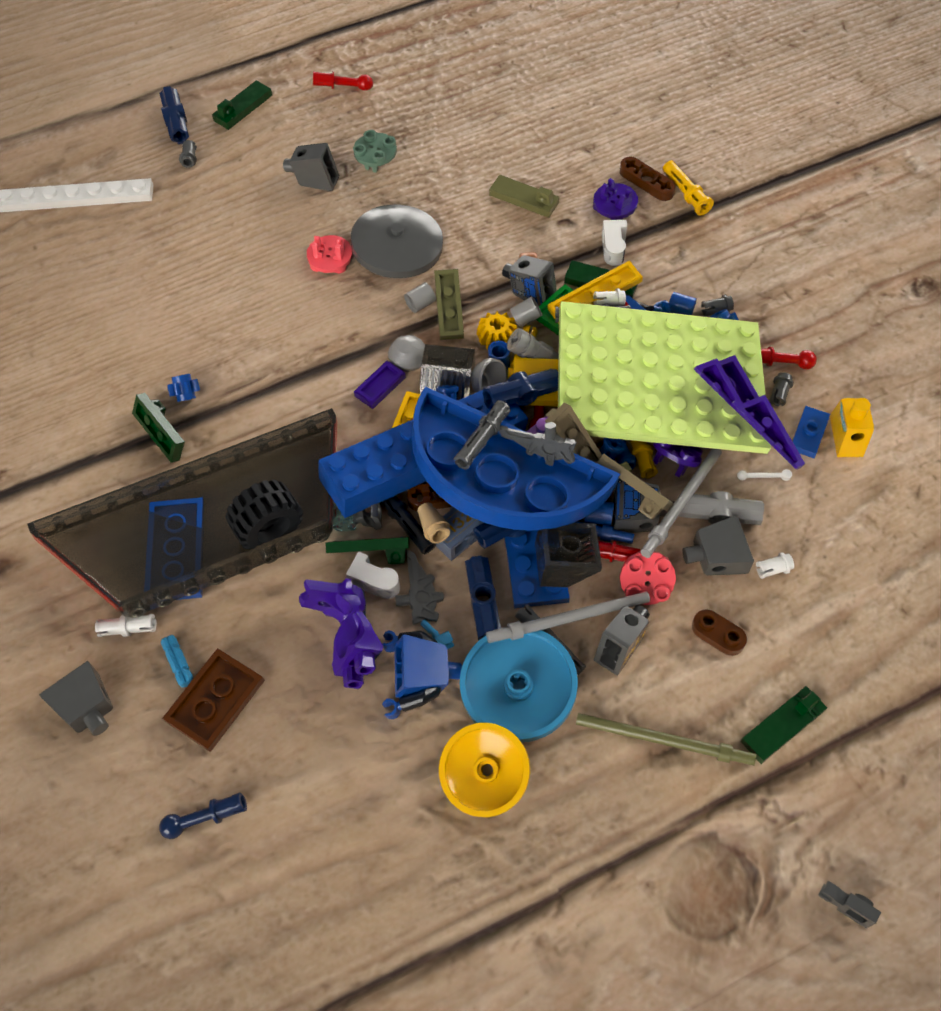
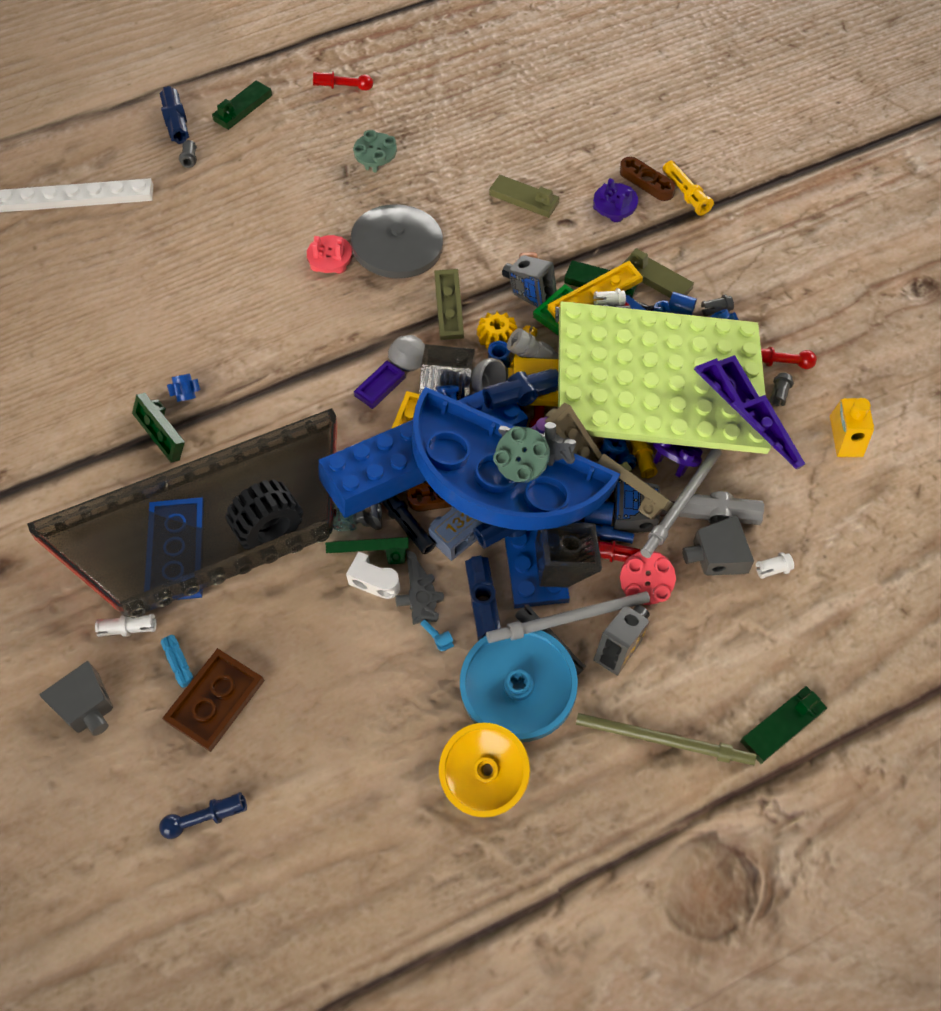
(313, 166): dark grey torso -> none
(355, 641): dark purple hips -> none
(420, 297): light grey beam -> none
(420, 670): blue torso -> none
(433, 523): tan cone -> none
(488, 426): dark grey pin -> none
(512, 446): none -> sand green plate
(526, 312): light grey beam -> none
(614, 241): white leg -> none
(659, 276): none -> olive hinge
(718, 632): reddish brown plate -> none
(785, 475): white hinge -> none
(810, 431): blue plate -> none
(853, 906): dark grey plate -> none

